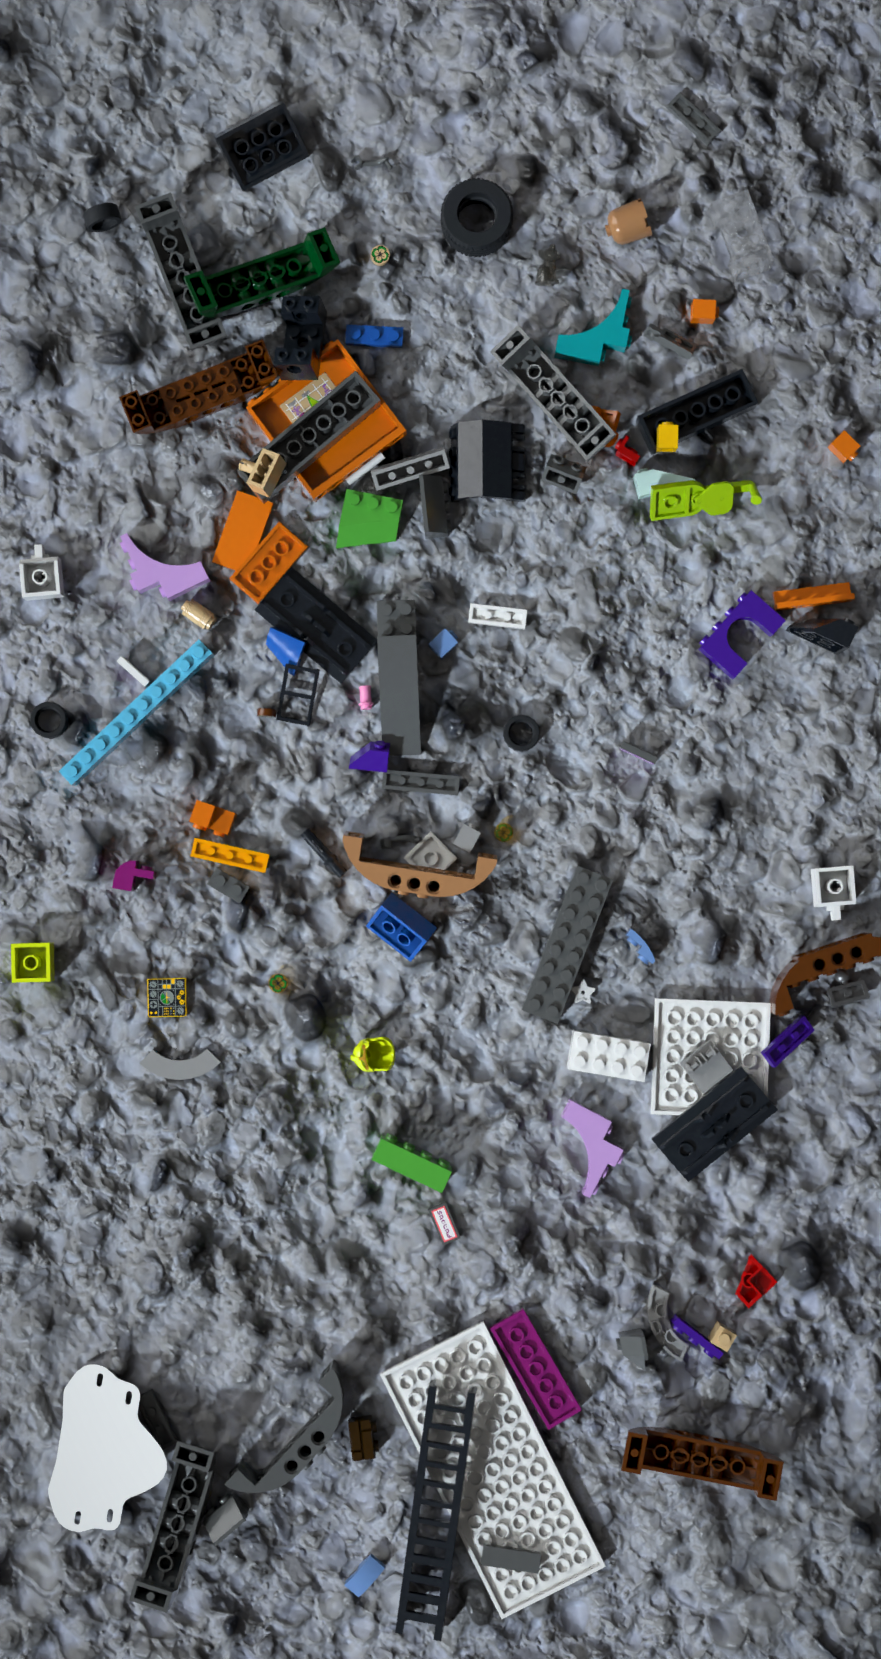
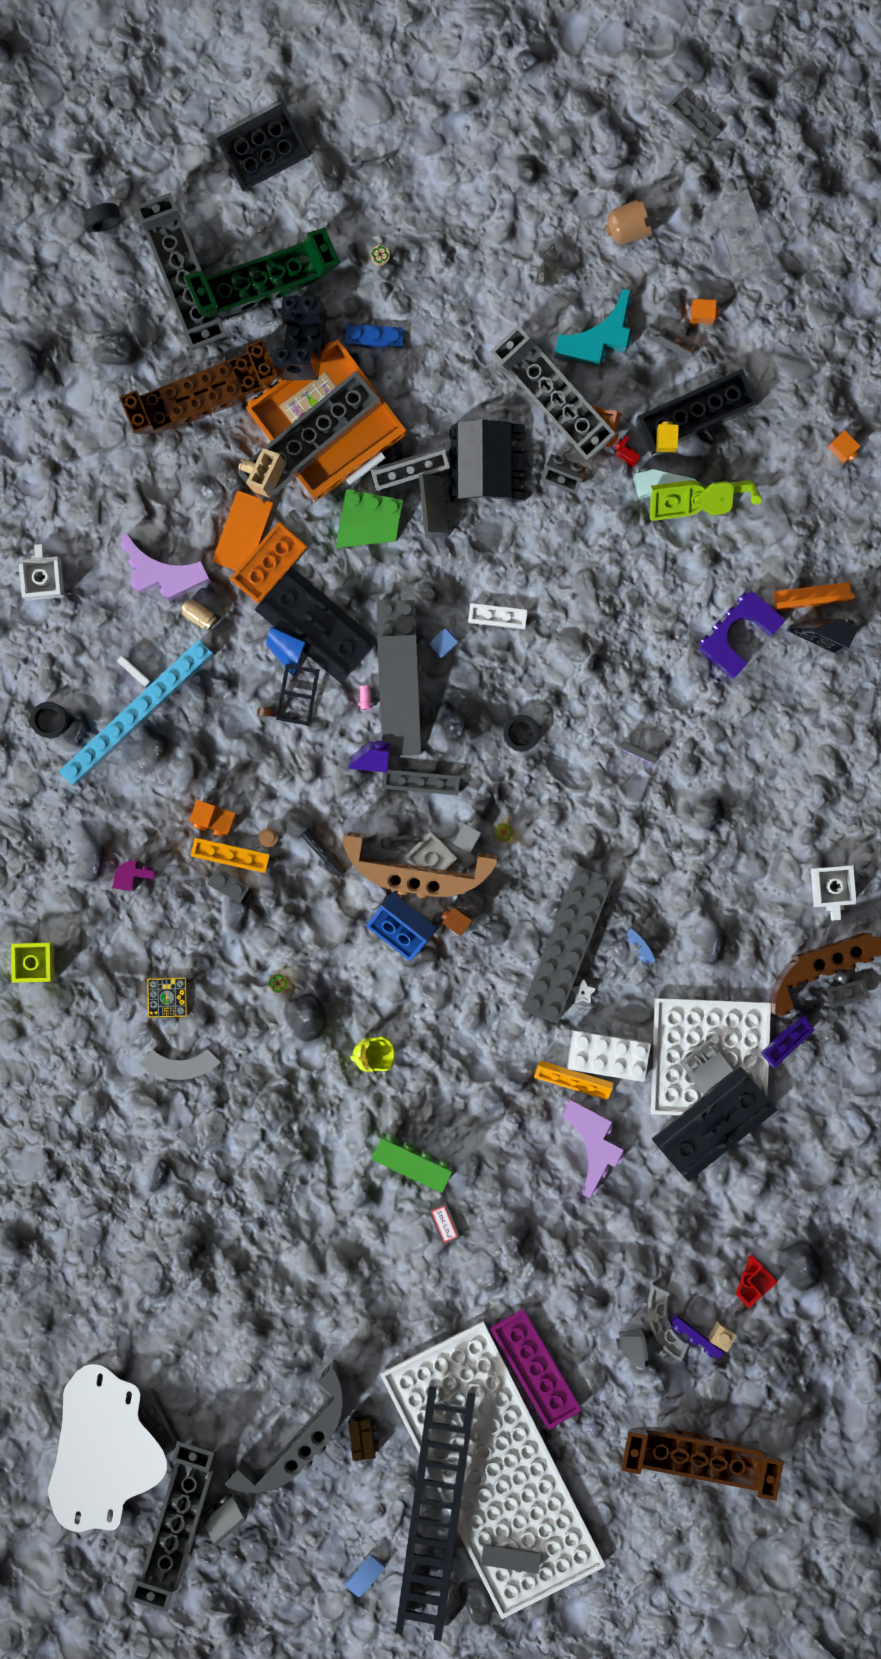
(268, 837): none -> medium nougat plate
(455, 921): none -> dark orange brick
(476, 192): black tyre -> none
(573, 1080): none -> light orange plate

